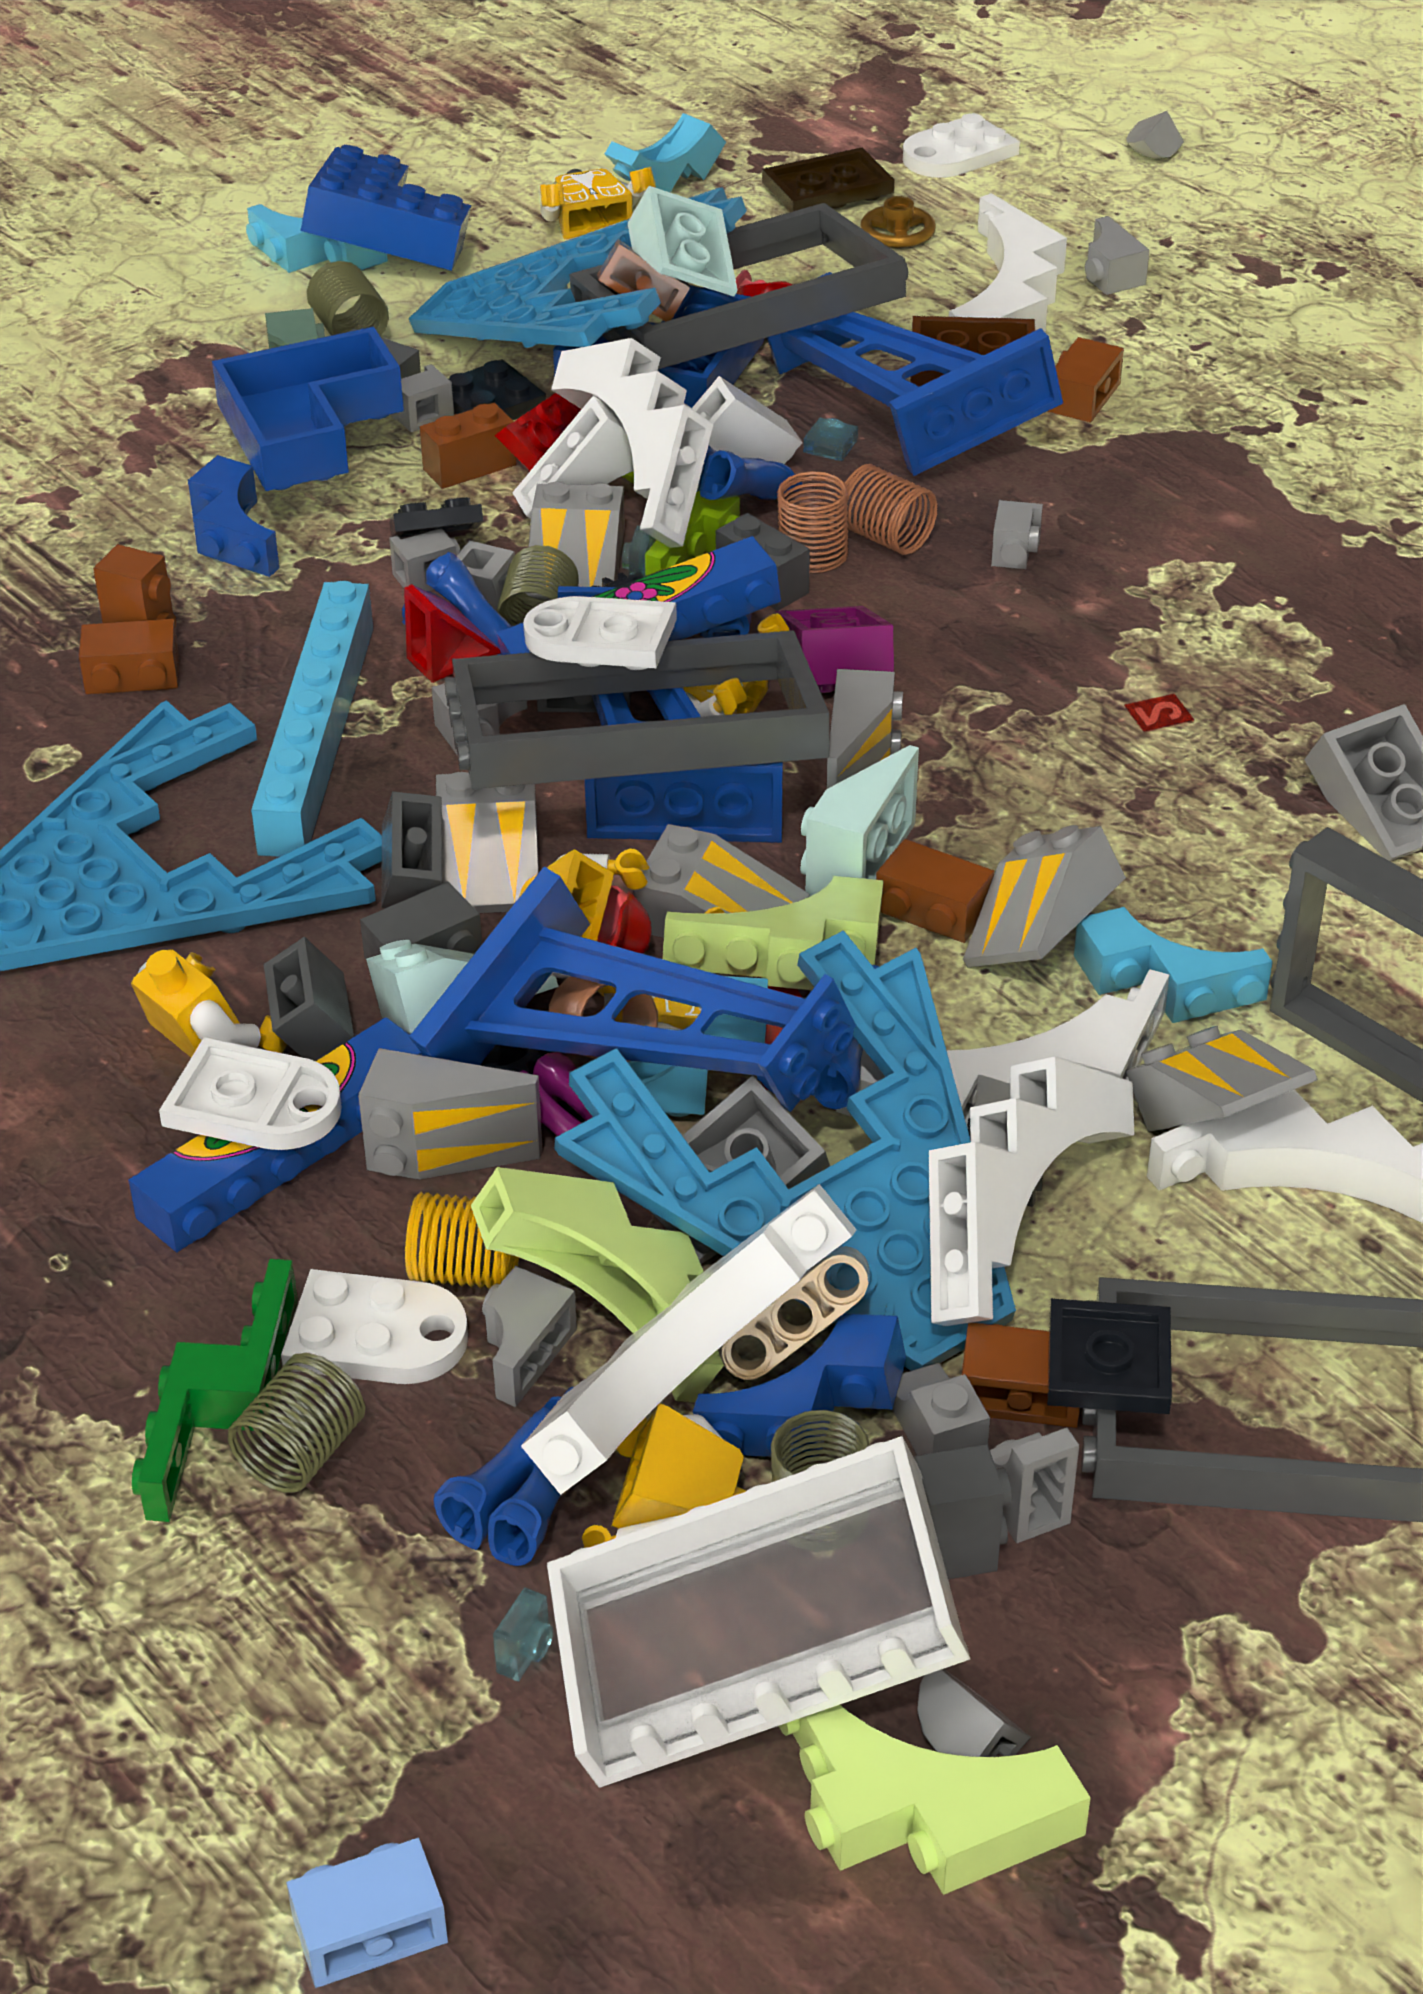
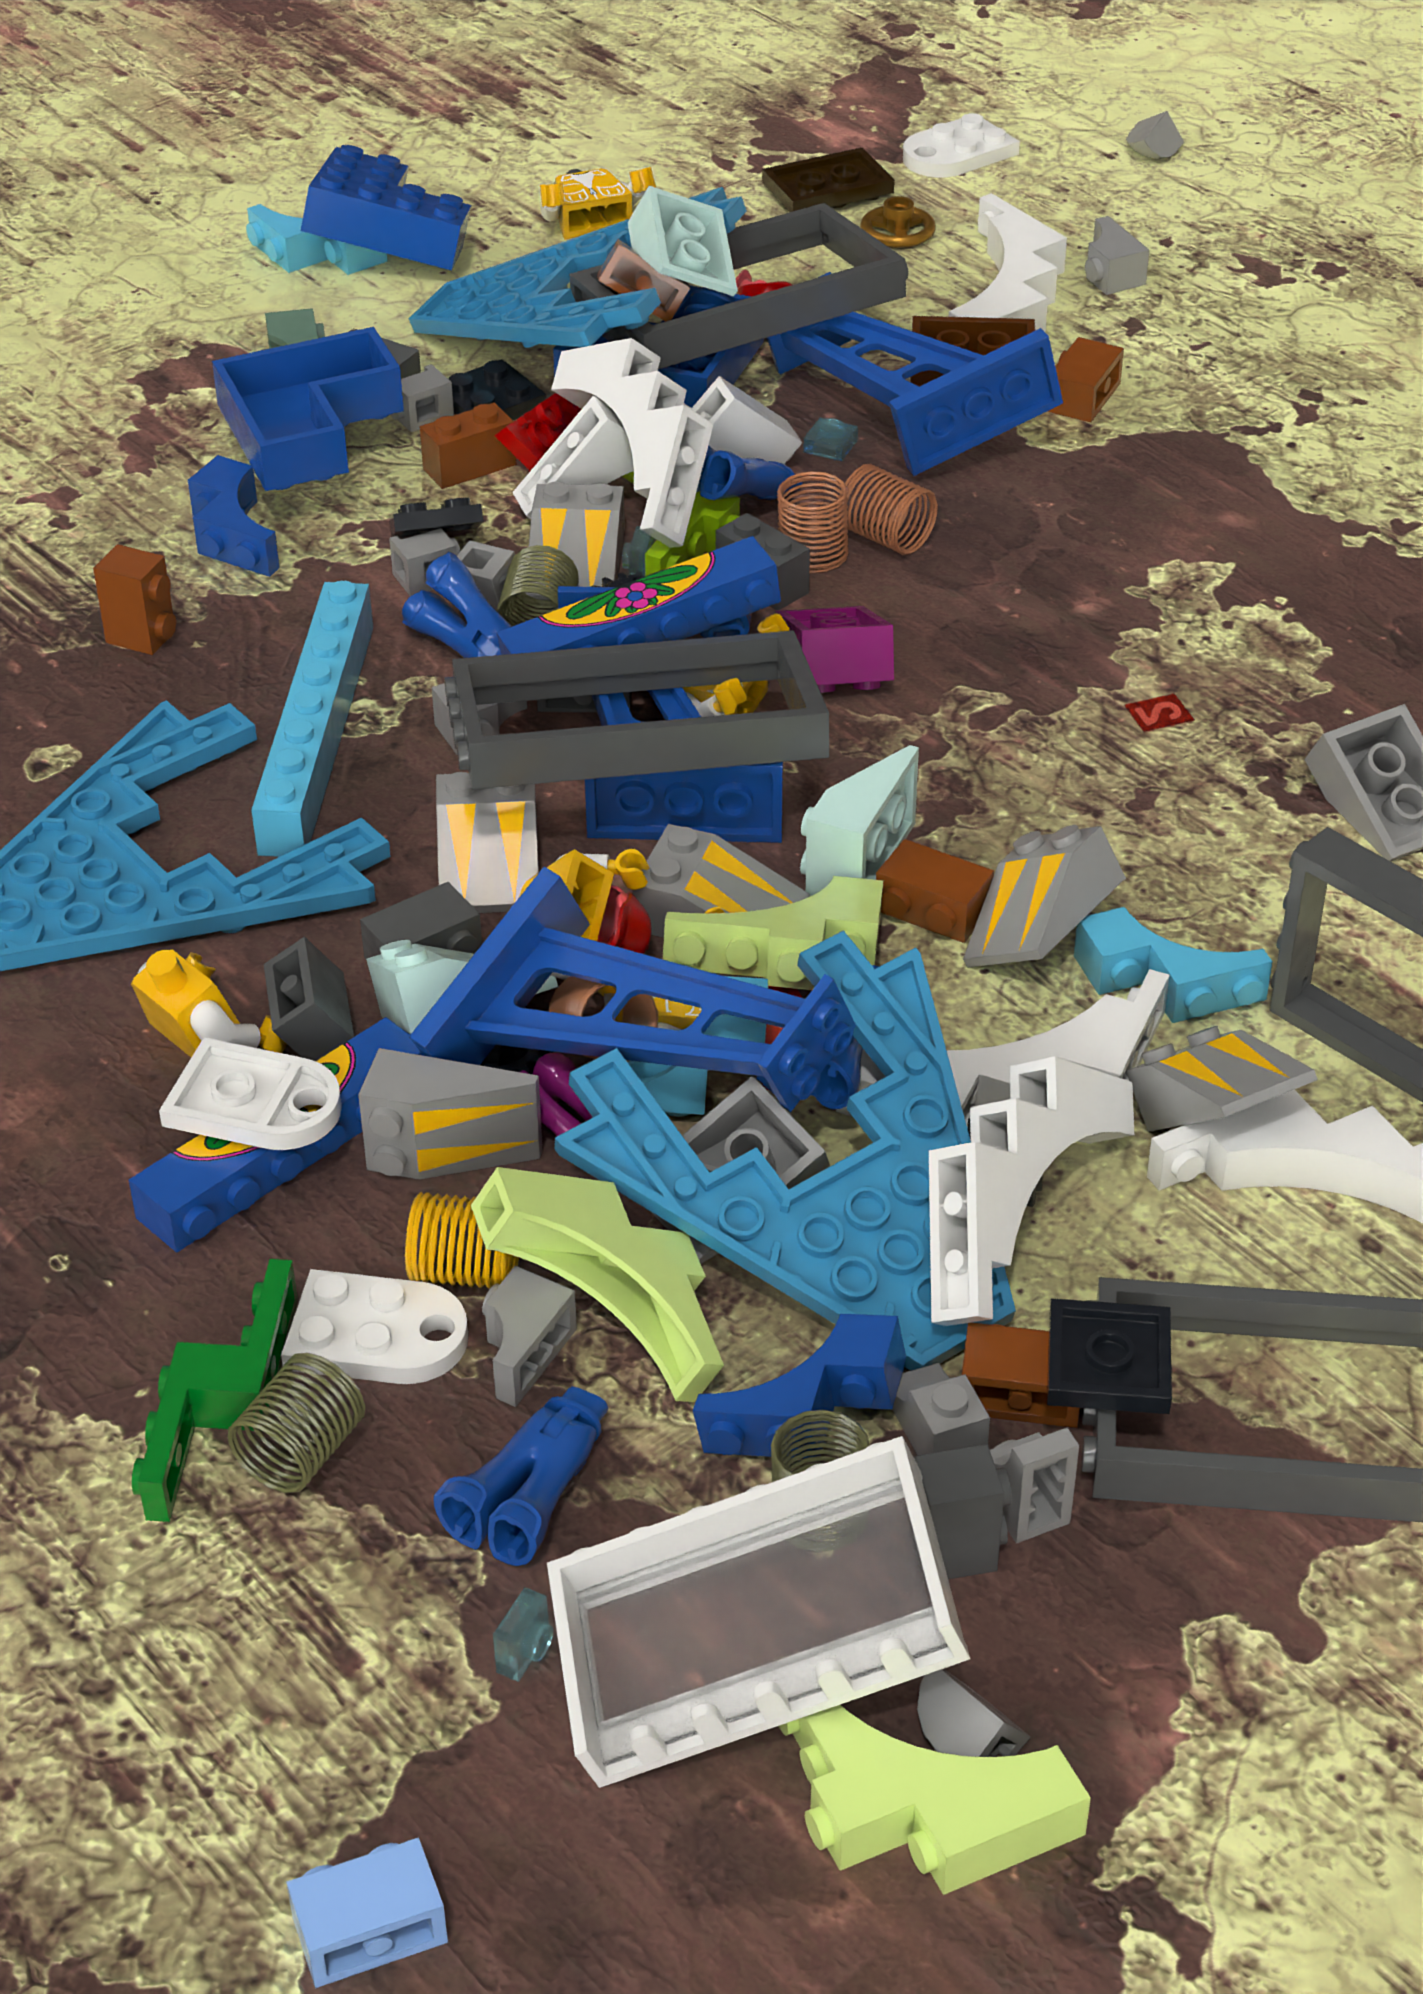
(129, 656): dark orange brick -> none
(355, 285): olive piece -> none
(411, 846): dark grey brick -> none
(440, 633): red slope -> none
(600, 631): white plate -> none
(657, 1357): white arch -> none
(672, 1469): yellow torso -> none
(684, 150): medium azure arch -> none
(783, 1338): tan beam -> none
(862, 722): light grey slope -> none
(1016, 533): light grey brick -> none

